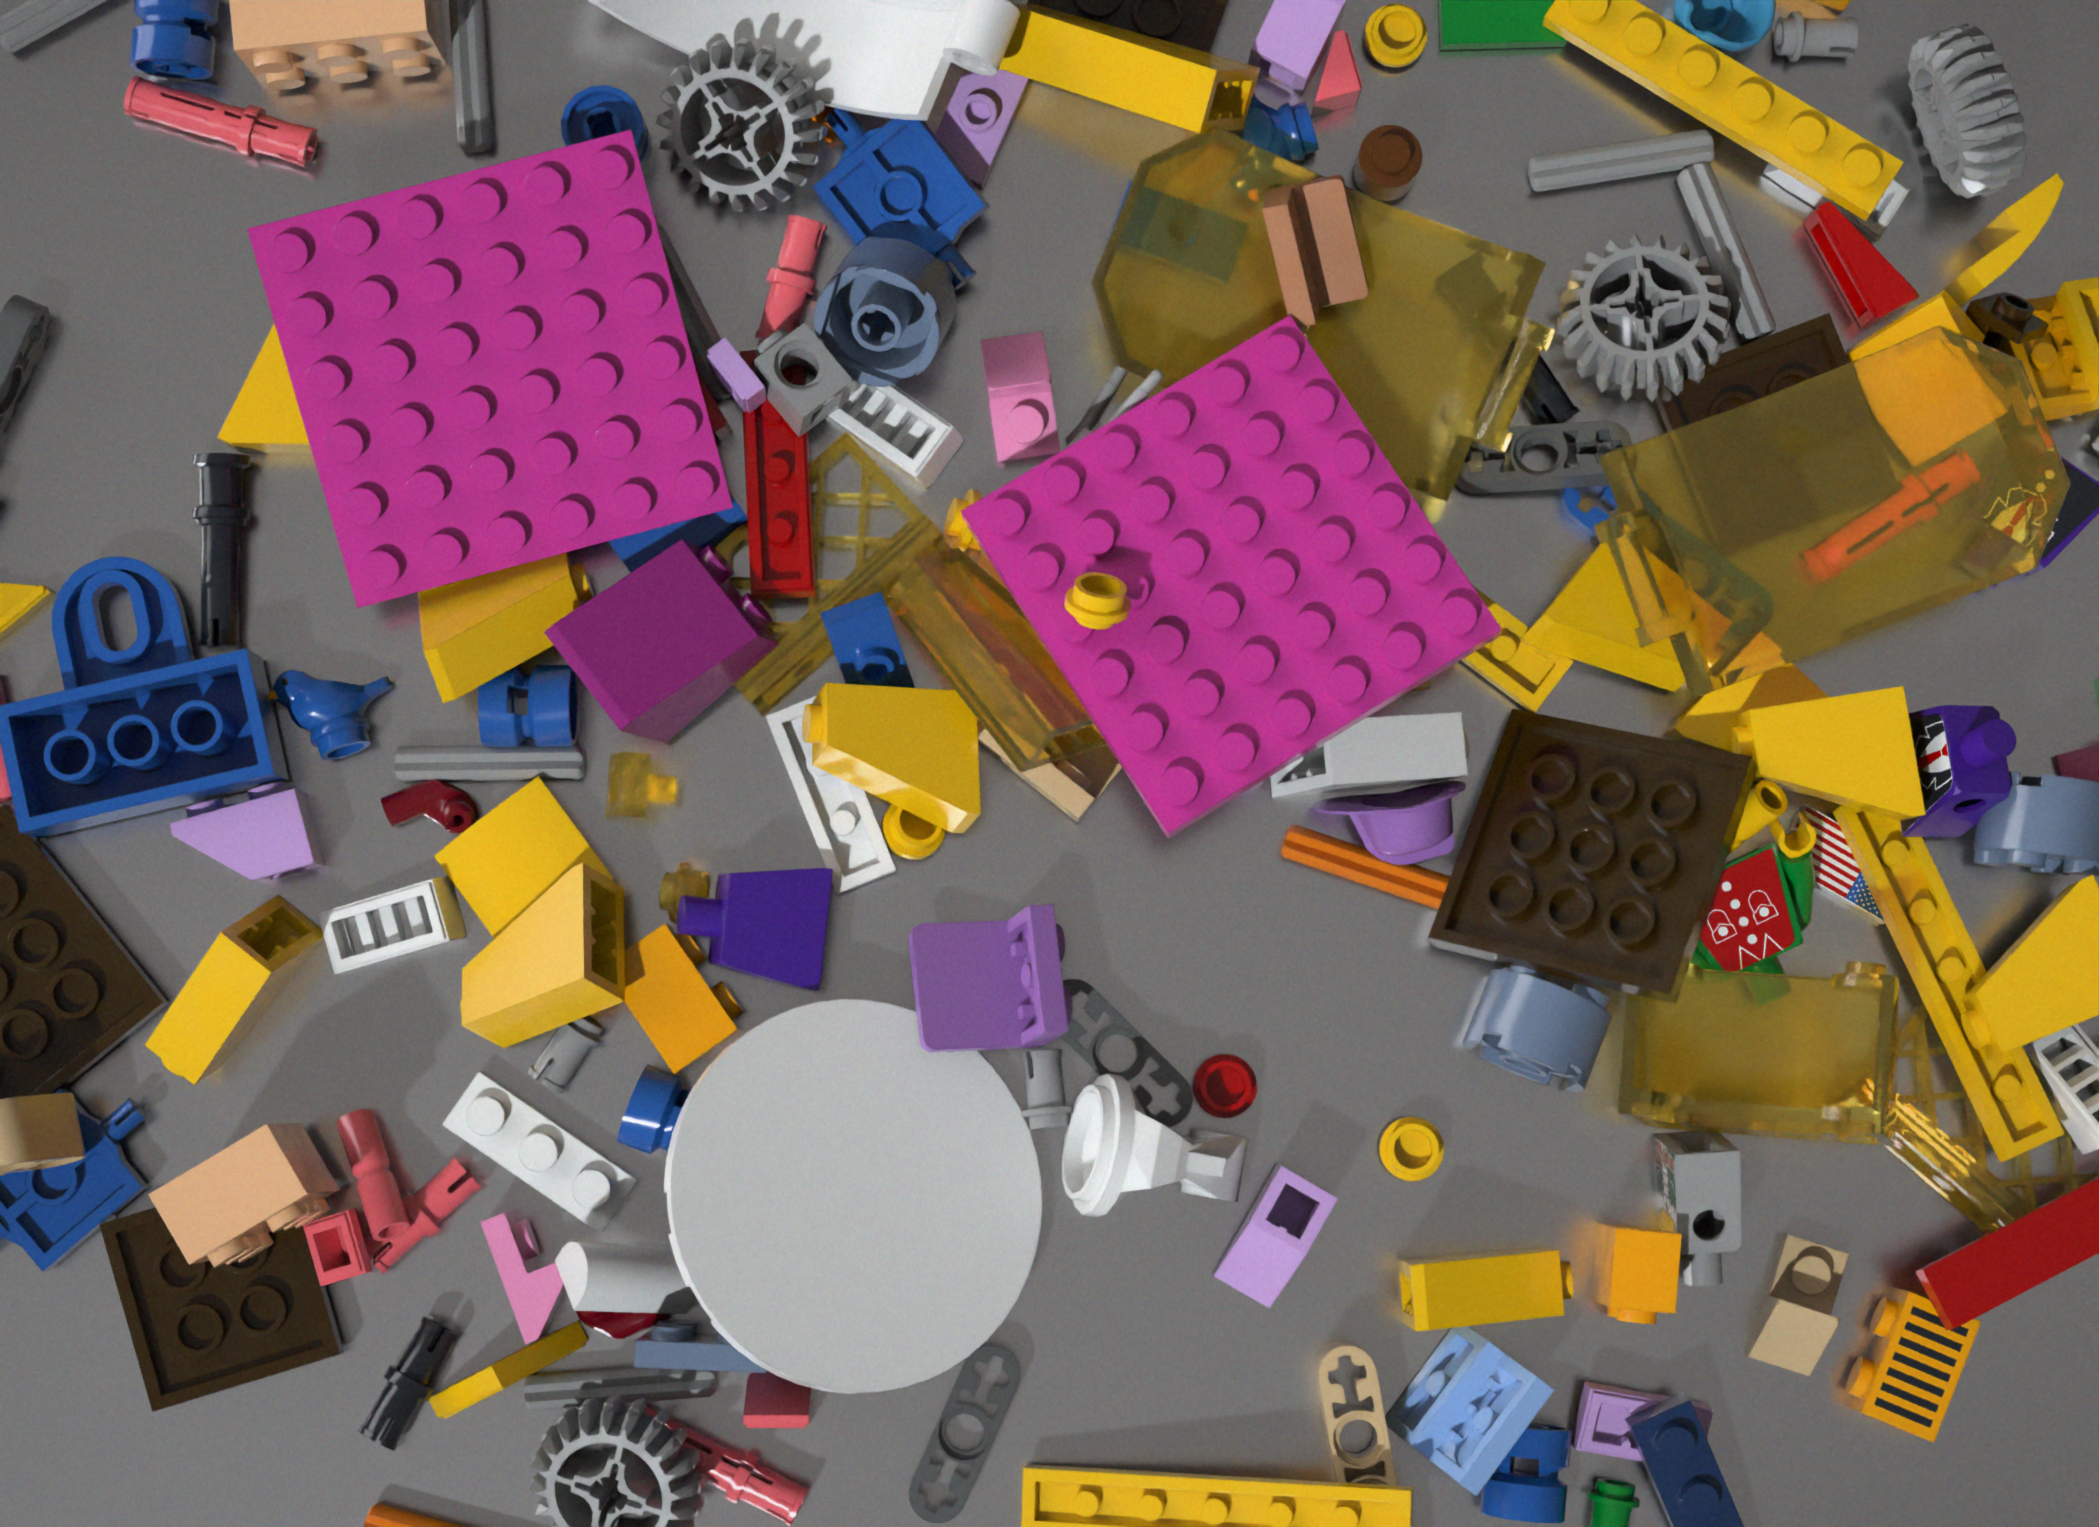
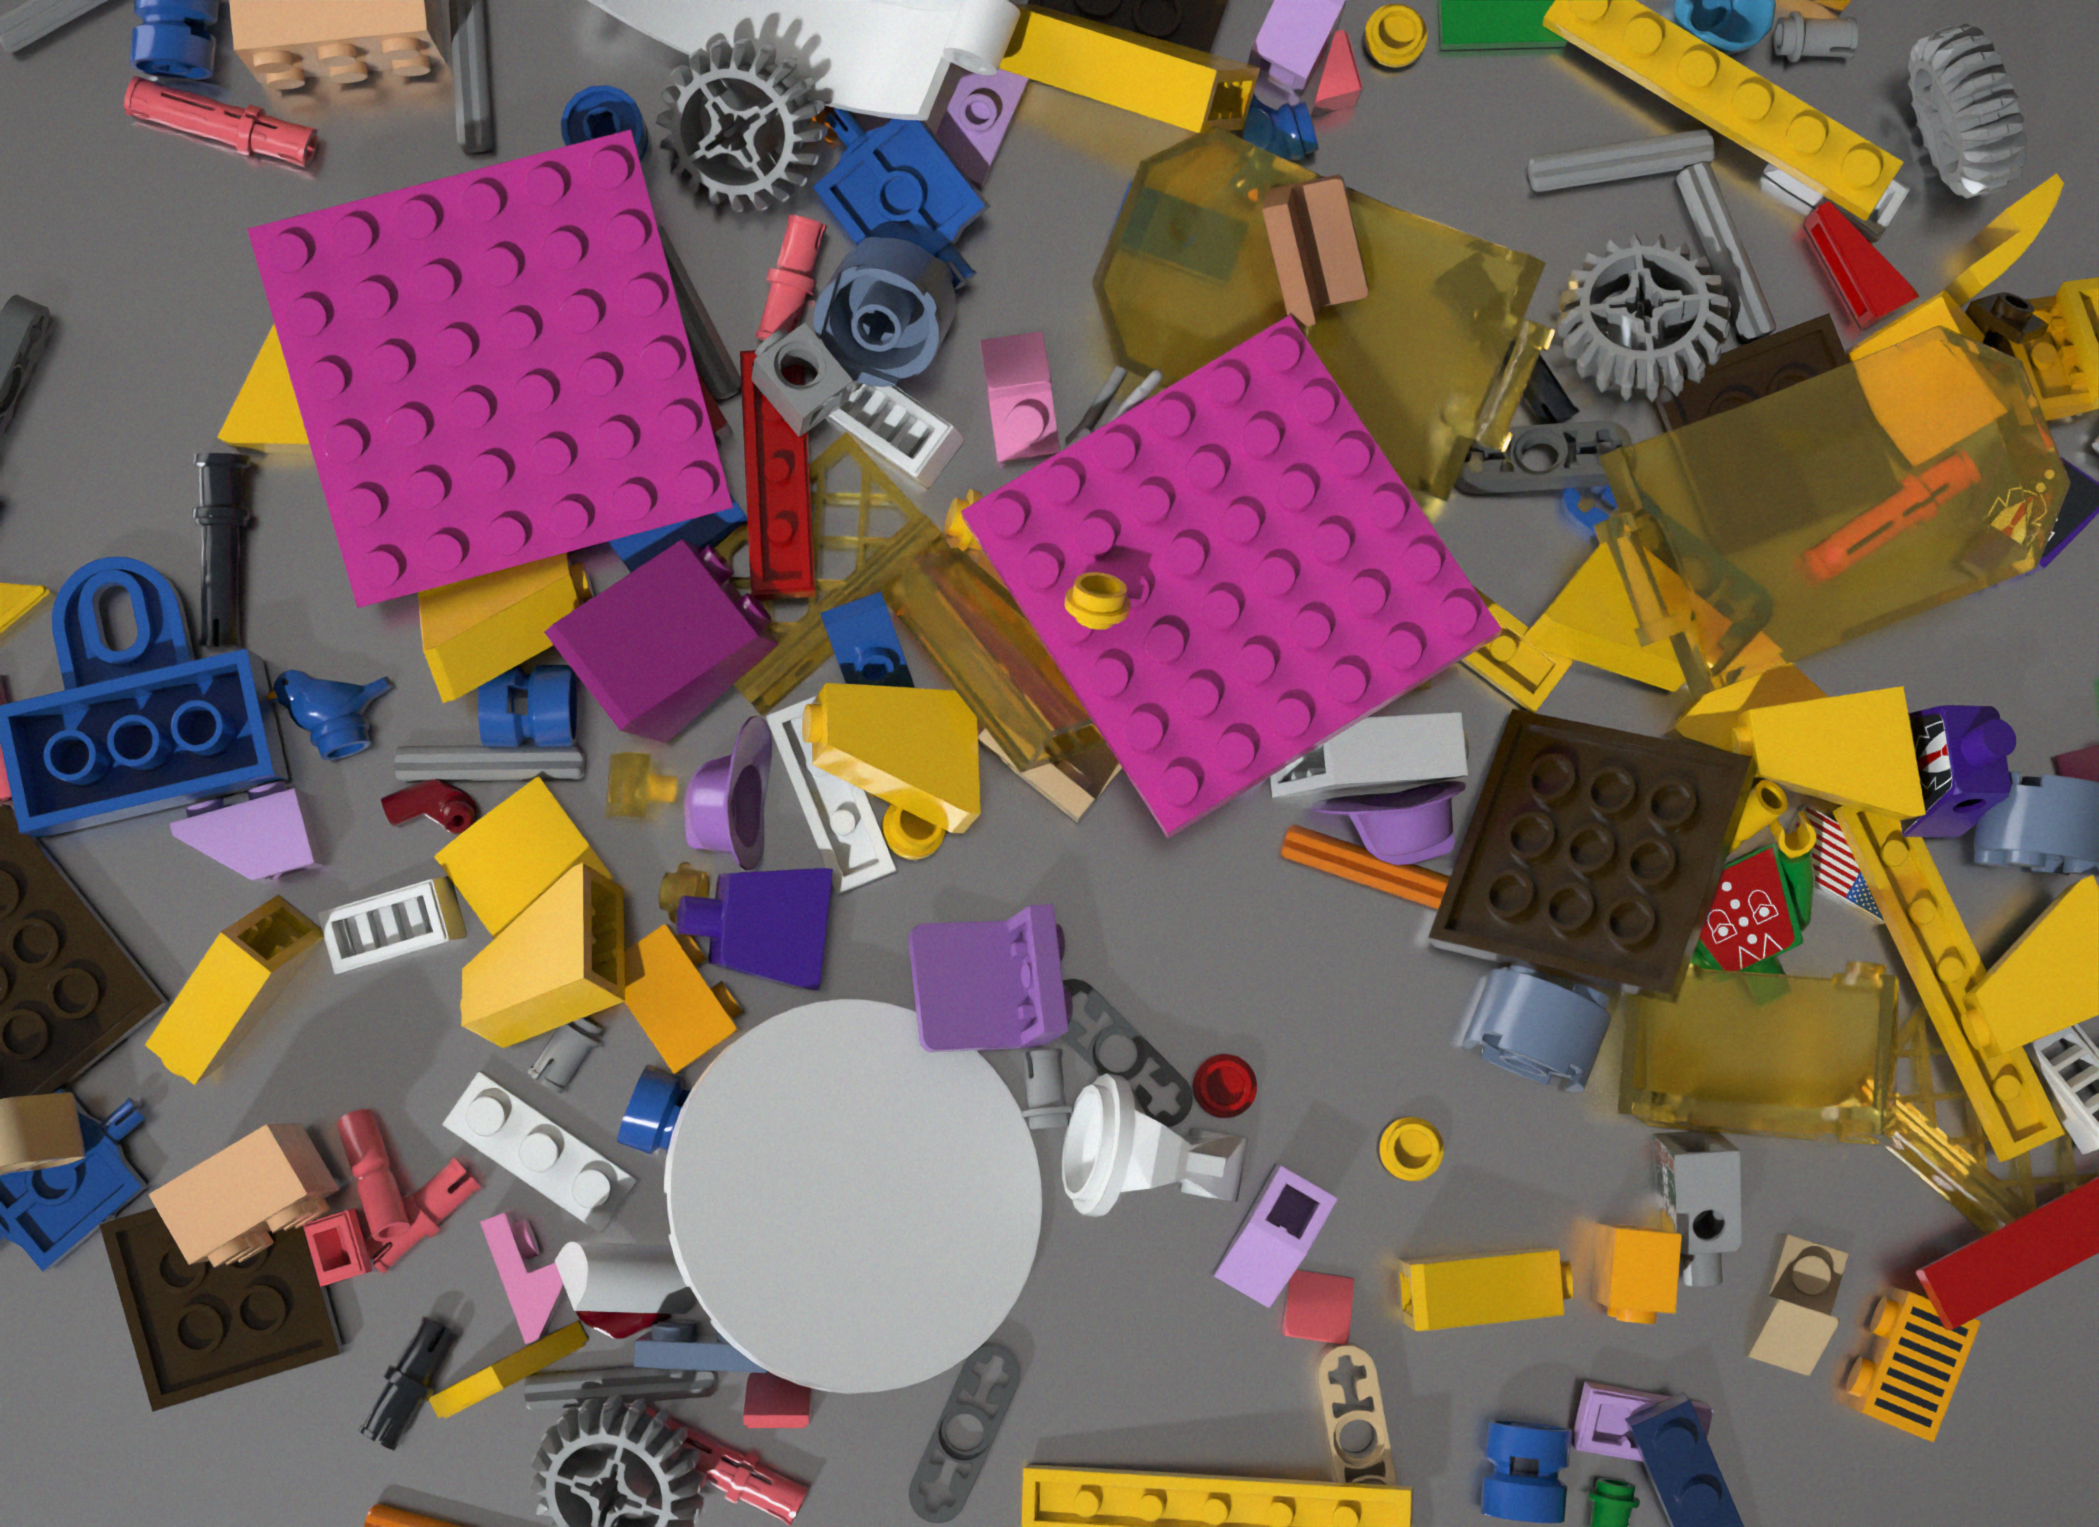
(729, 797): none -> medium lavender piece
(736, 376): lavender tile -> none
(1318, 1307): none -> coral slope
(1387, 162): reddish brown brick -> none
(1468, 1407): light blue slope -> none

